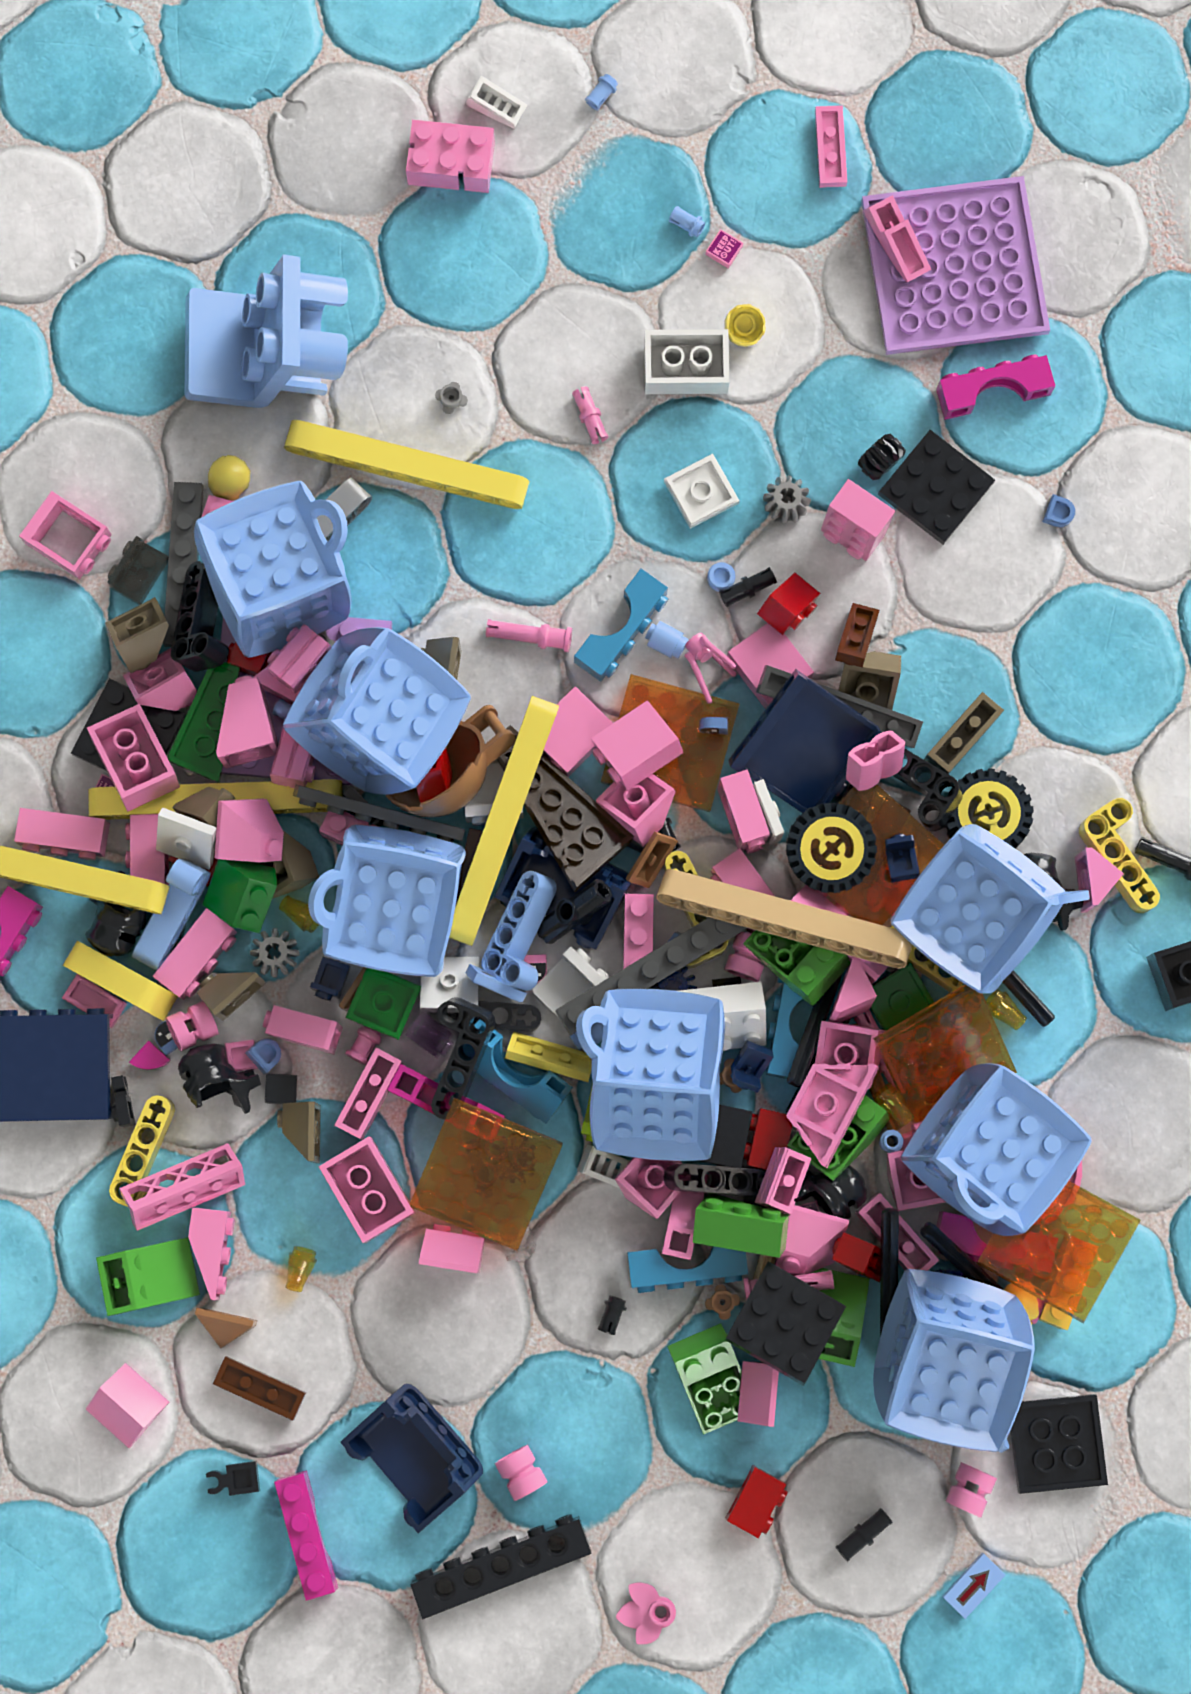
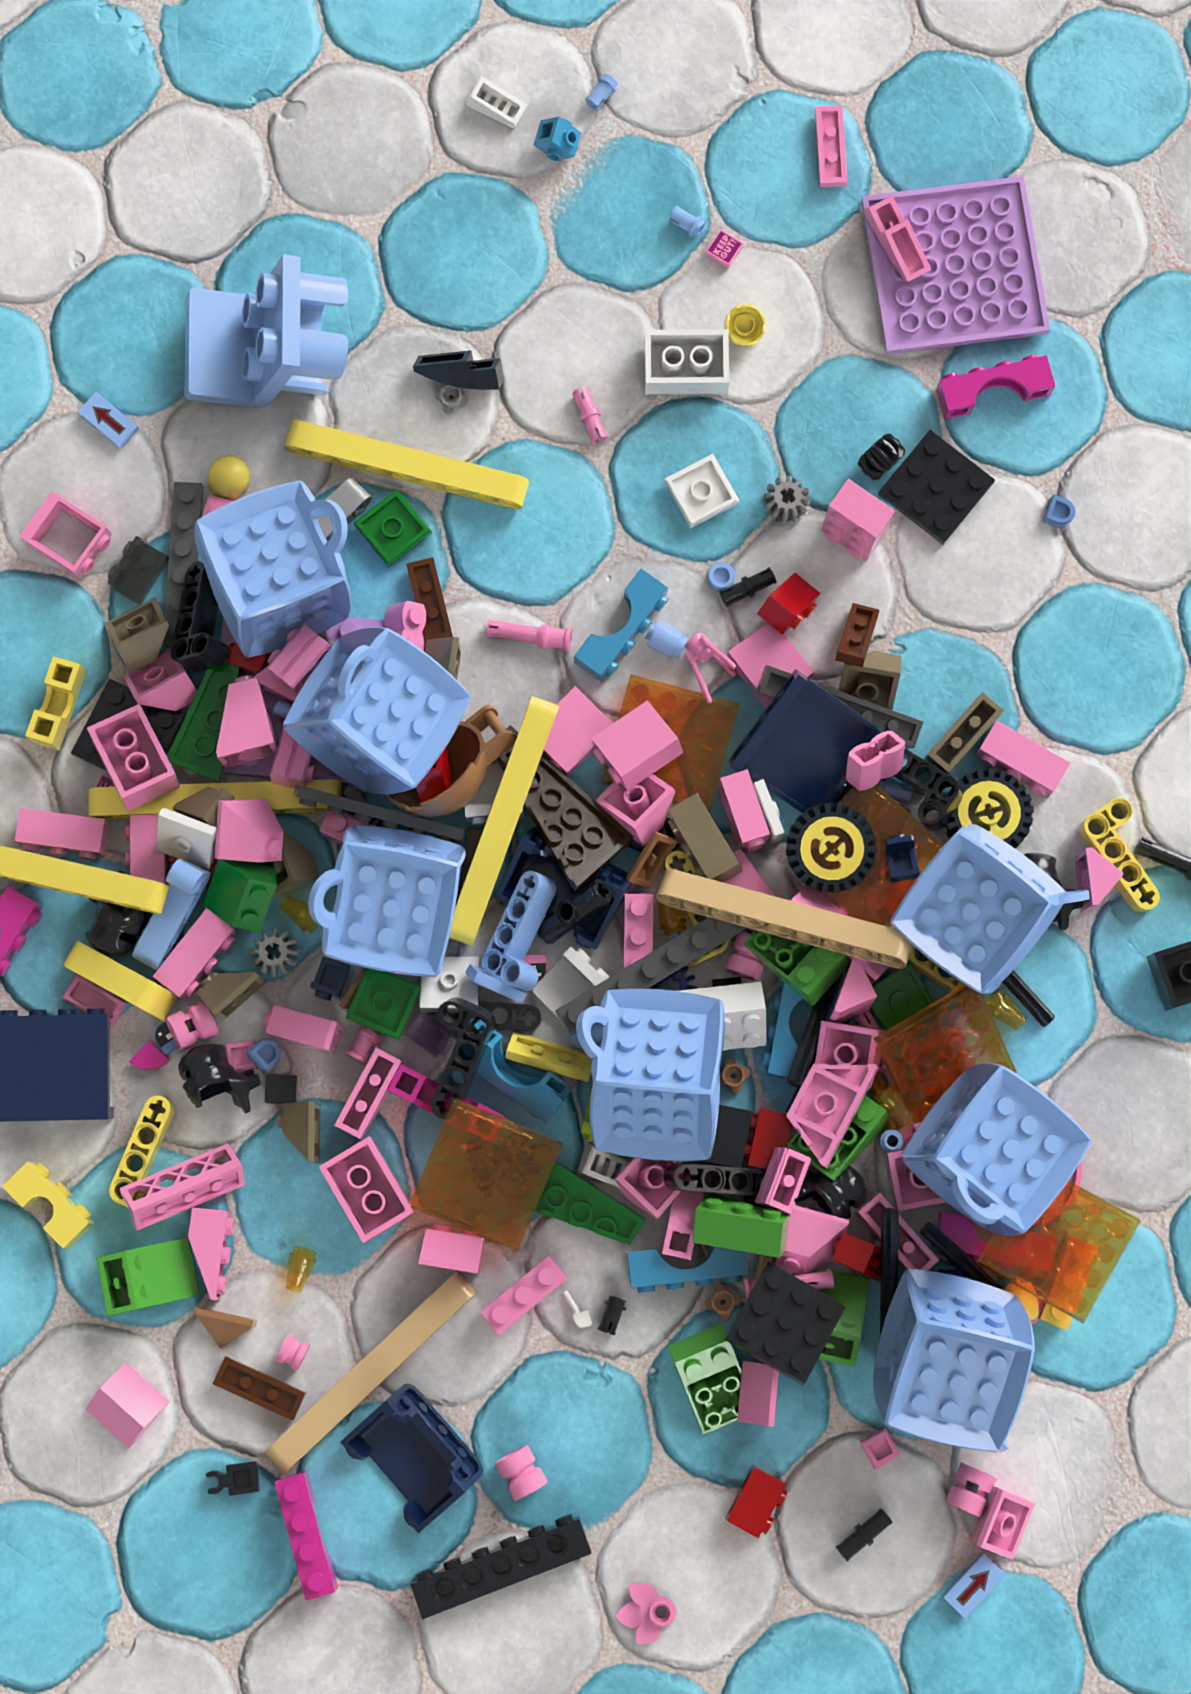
(62, 691): none -> light yellow arch
(68, 1220): none -> light yellow arch
(108, 420): none -> light blue tile
(122, 1109): black plate -> none
(292, 1352): none -> bright pink wheel
(370, 1372): none -> tan beam
(392, 528): none -> green plate
(407, 620): none -> bright pink brick
(428, 592): none -> reddish brown plate
(445, 150): bright pink piece -> none
(460, 370): none -> black slope
(523, 1295): none -> bright pink brick
(557, 138): none -> dark azure brick
(581, 1319): none -> white hand
(587, 1206): none -> green wing
(670, 919): none -> clear yellow cone
(703, 840): none -> dark tan brick
(714, 725): medium blue tile -> none
(750, 1066): dark blue bracket -> none
(880, 1448): none -> bright pink tile
(896, 791): none -> light blue pin
(1002, 1523): none -> bright pink slope
(1022, 759): none -> bright pink brick
(1058, 1444): black plate -> none

